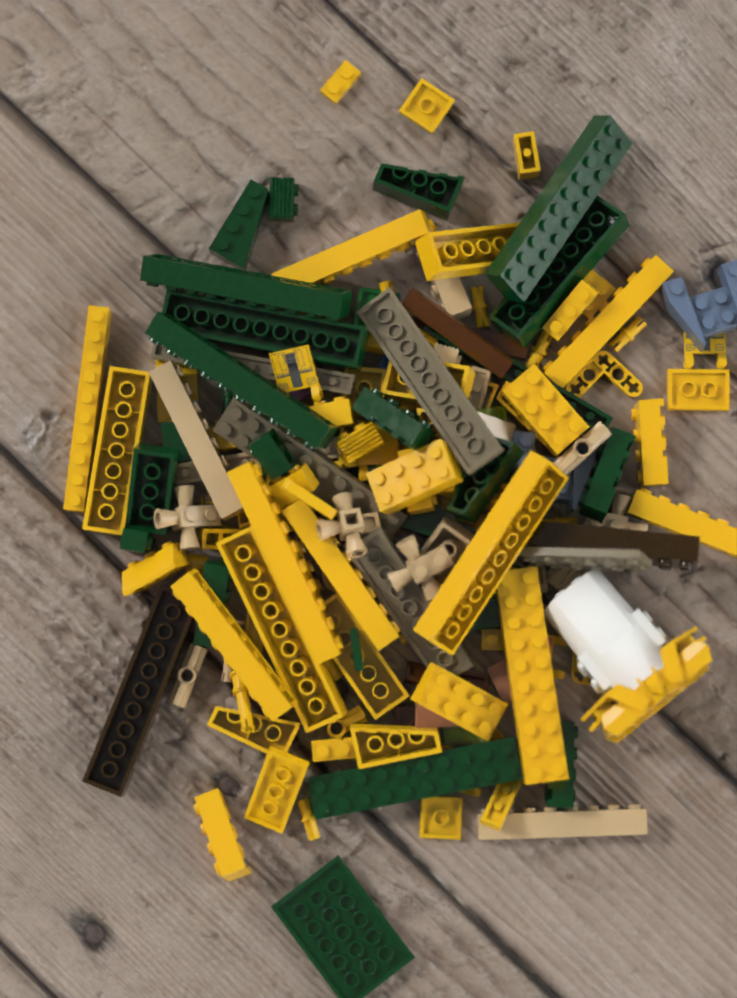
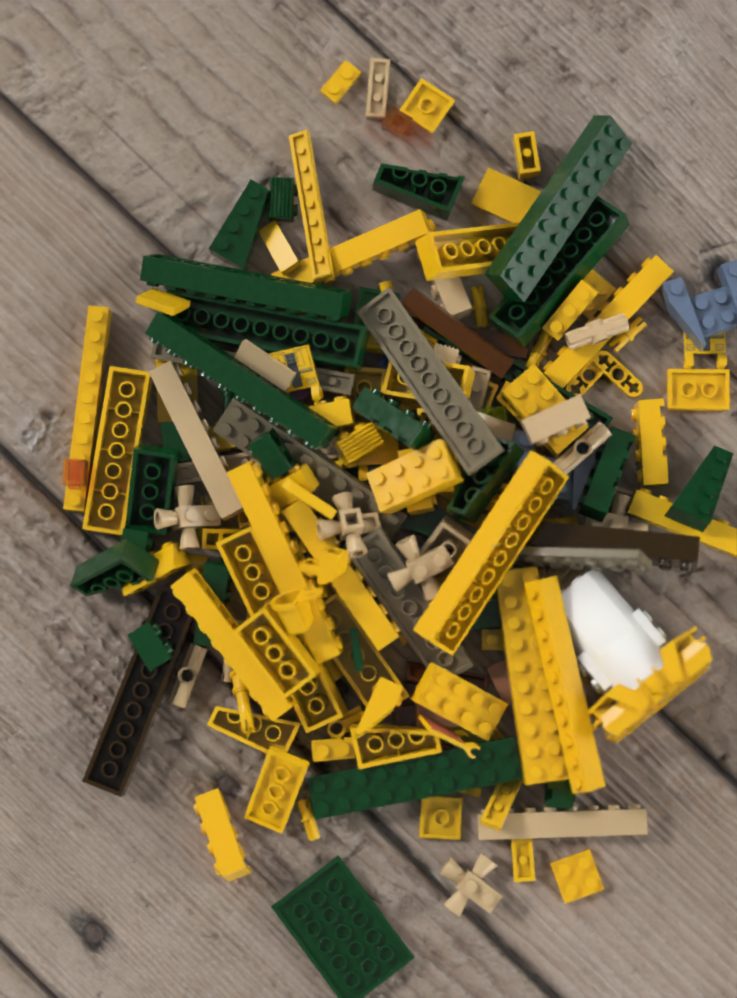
(75, 473): none -> clear orange brick
(113, 568): none -> dark green wedge
(151, 645): none -> dark green brick
(162, 301): none -> yellow tile
(265, 365): none -> tan tile
(276, 651): none -> yellow brick
(279, 247): none -> yellow tile
(295, 609): none -> yellow container
(311, 206): none -> yellow tile
(327, 590): none -> yellow tile
(329, 566): none -> yellow brick
(377, 88): none -> tan tile
(381, 704): none -> yellow slope
(395, 117): none -> clear orange brick
(448, 734): none -> yellow flag
(471, 885): none -> tan brick
(504, 196): none -> yellow tile
(522, 860): none -> yellow plate
(556, 420): none -> tan brick
(564, 685): none -> yellow brick
(576, 876): none -> yellow plate
(596, 331): none -> tan piece
(700, 495): none -> dark green wedge

